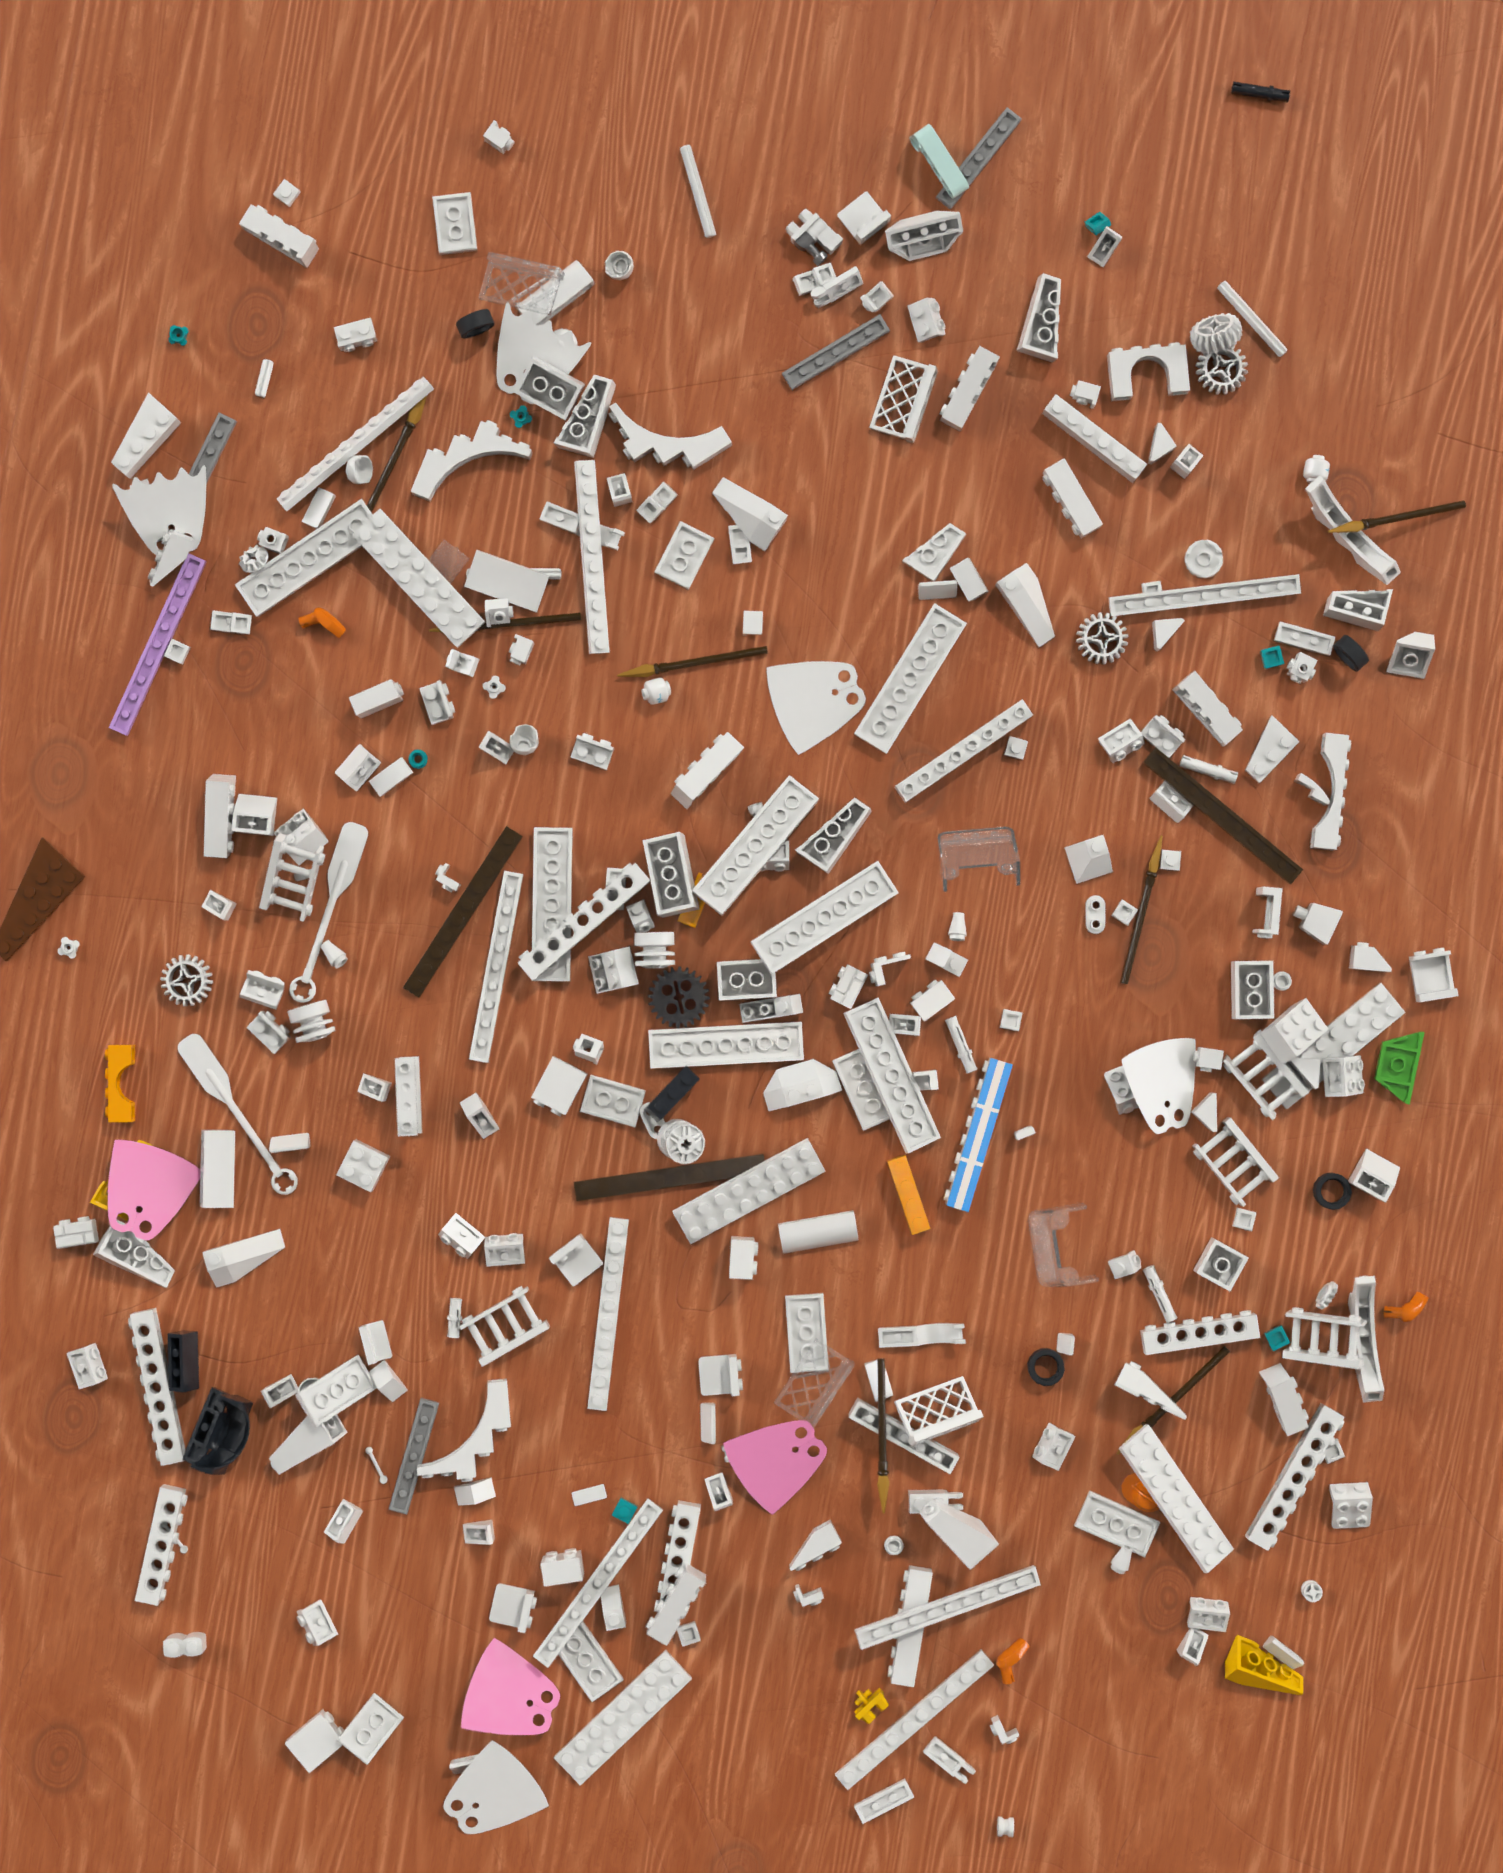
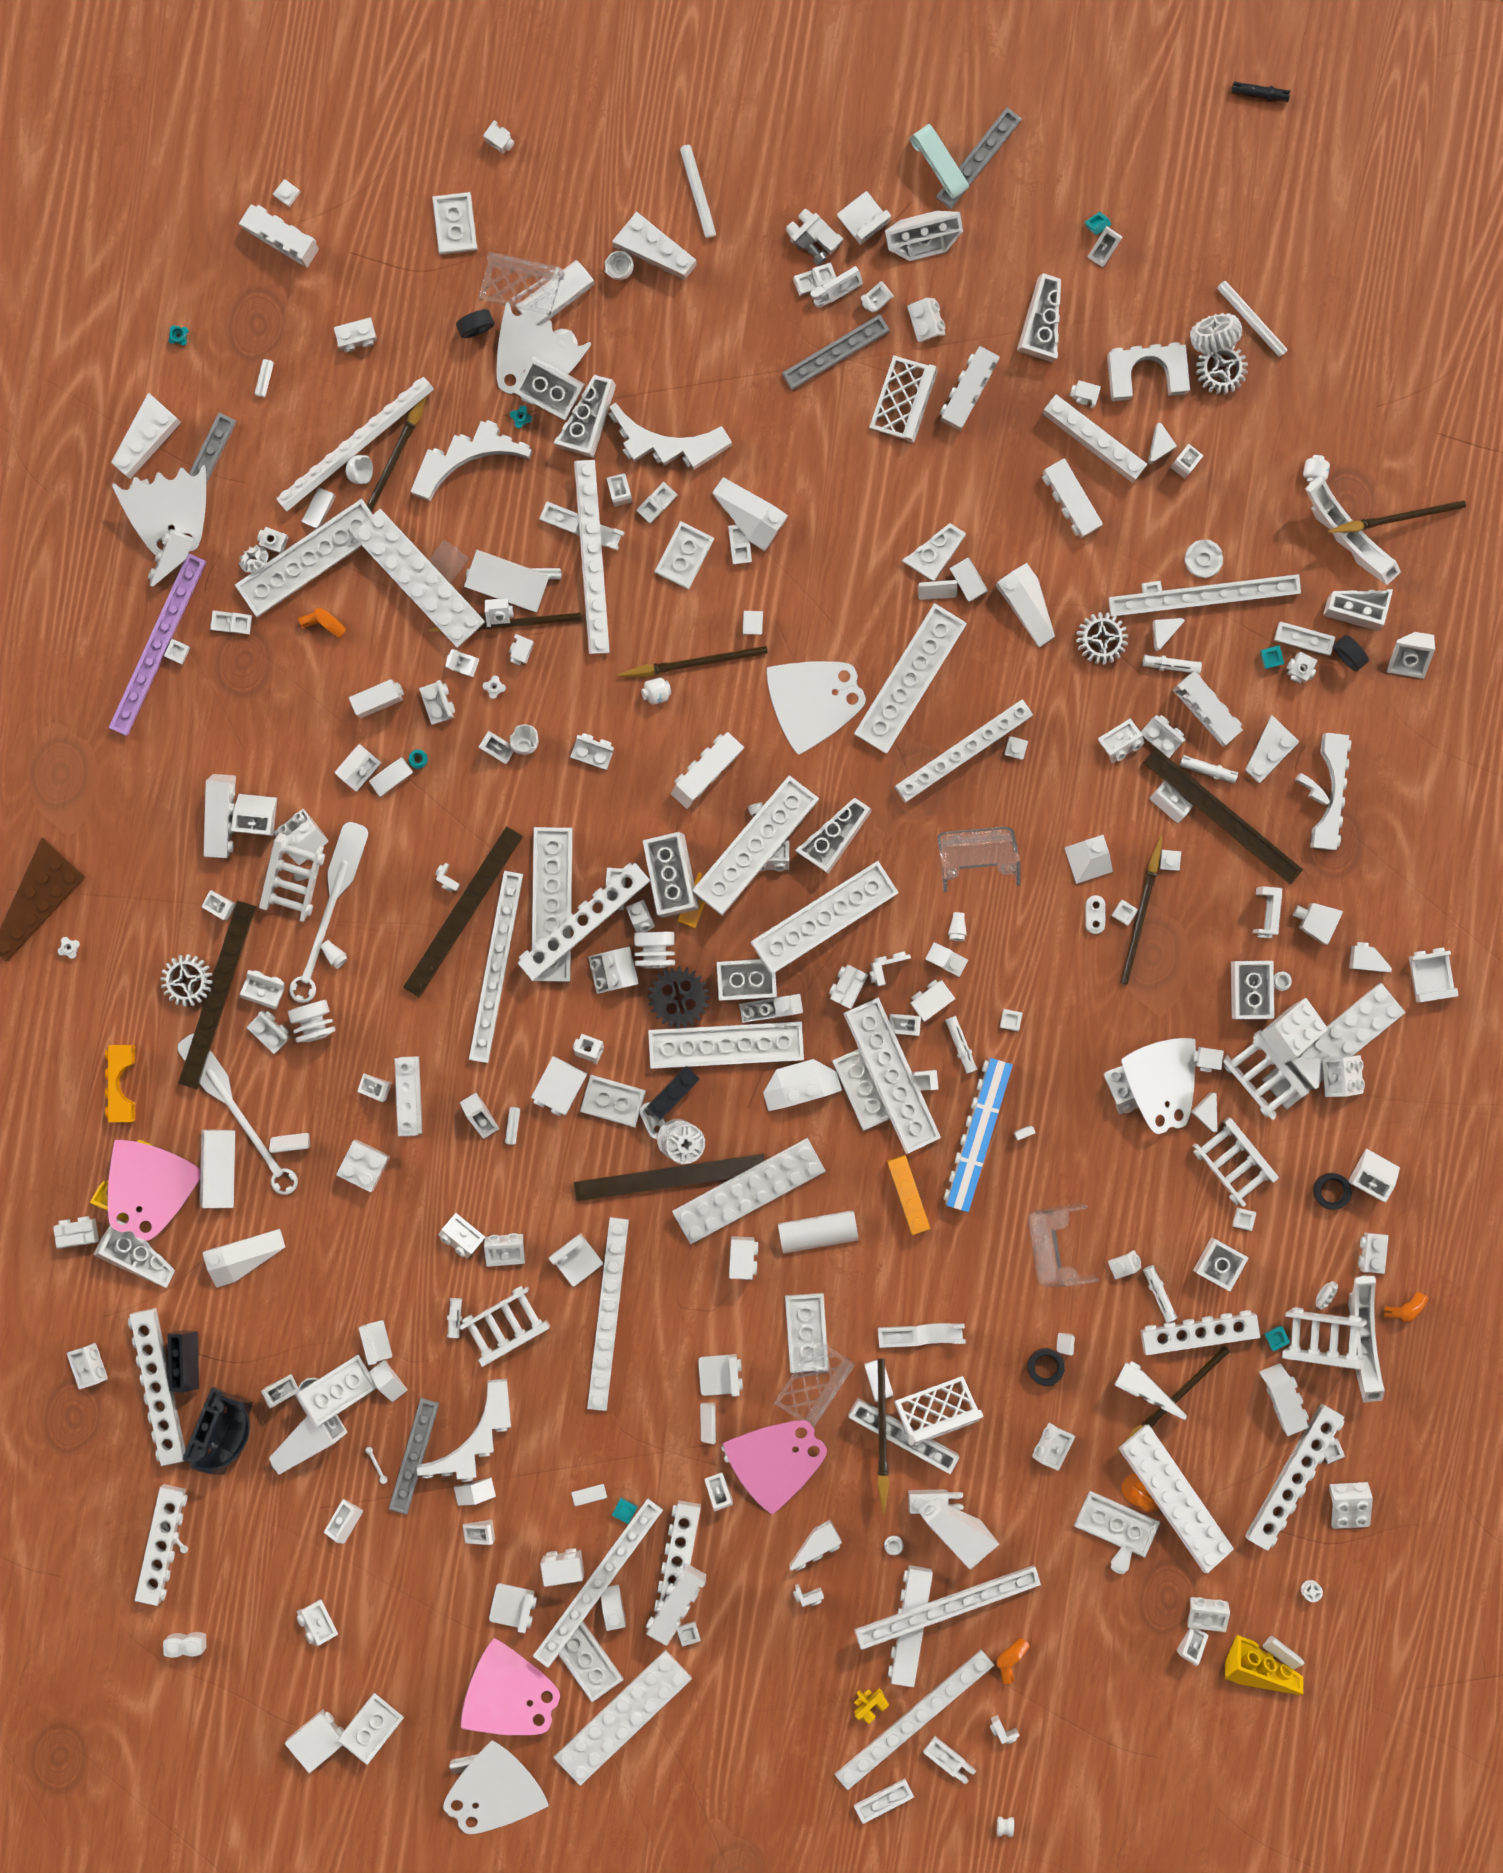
(217, 996): none -> dark brown plate
(512, 1126): none -> white axle
(651, 245): none -> white wedge
(1171, 664): none -> white pin
(1373, 1253): none -> white bracket
(1399, 1064): bright green wing -> none

